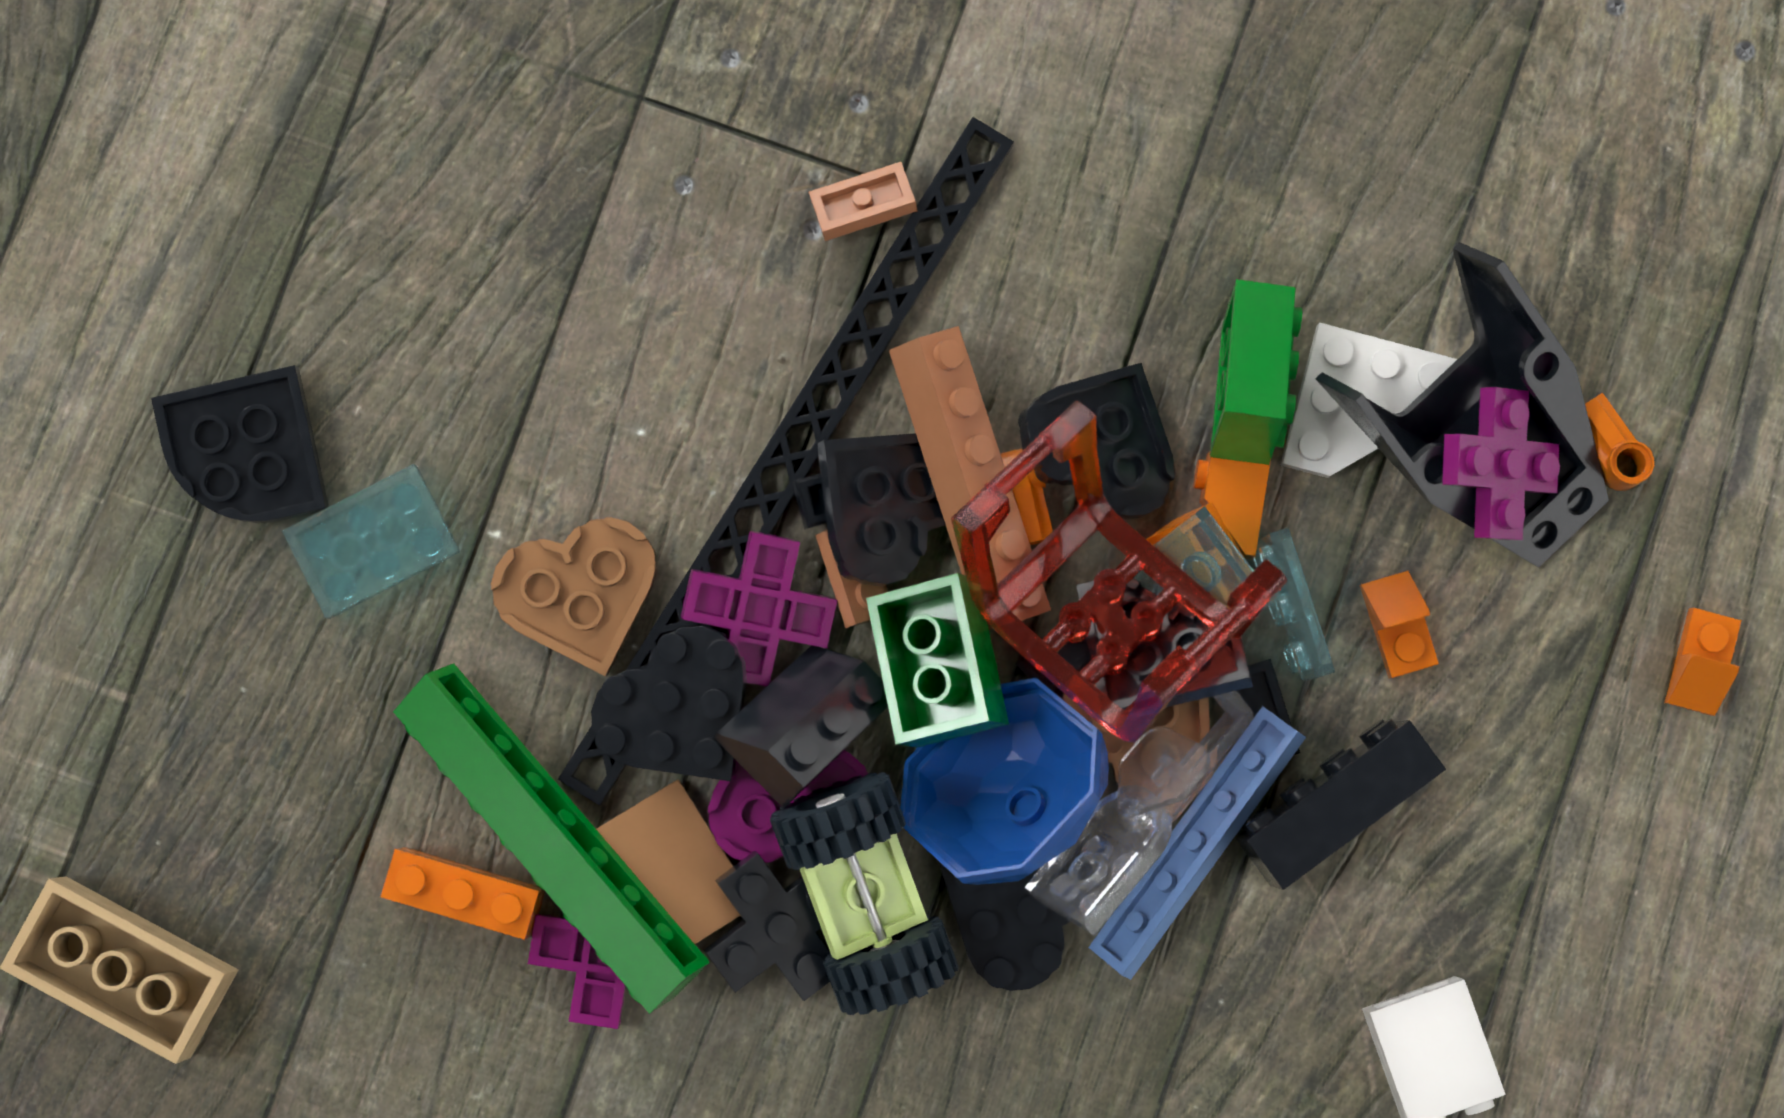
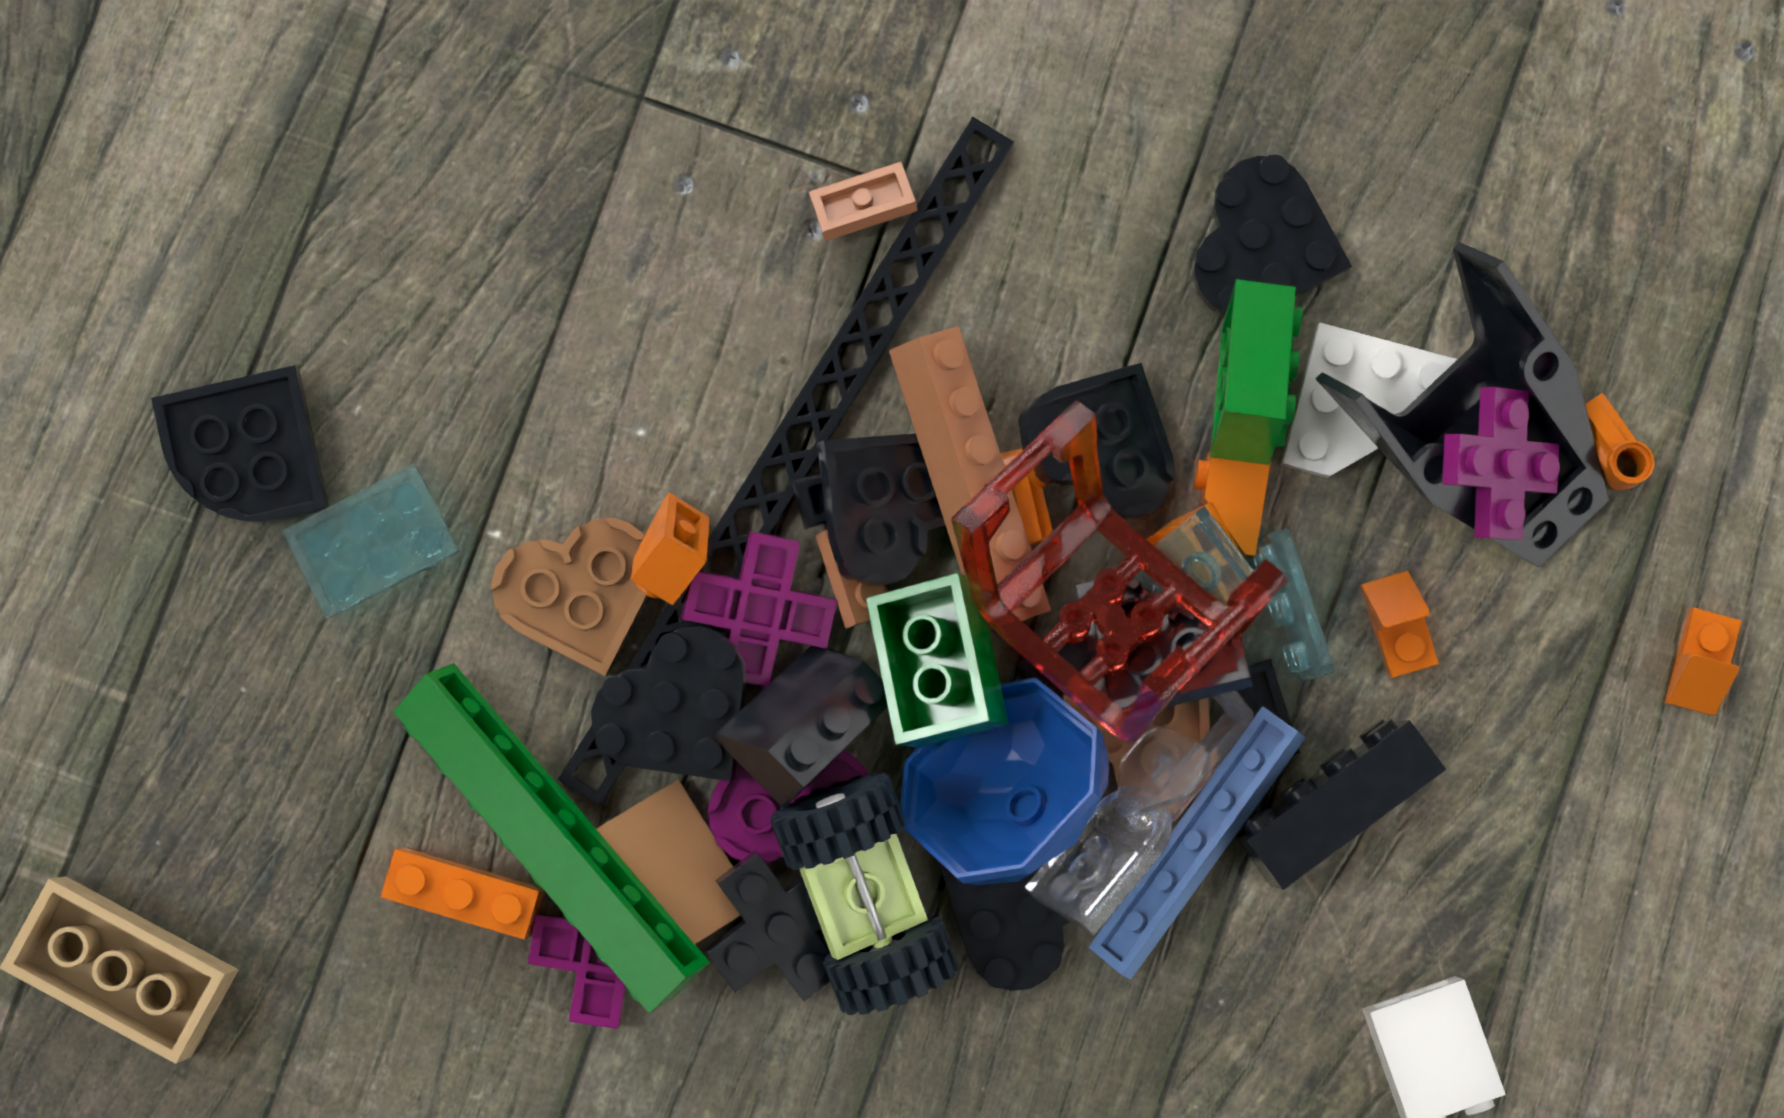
(671, 550): none -> orange slope
(1265, 233): none -> black plate

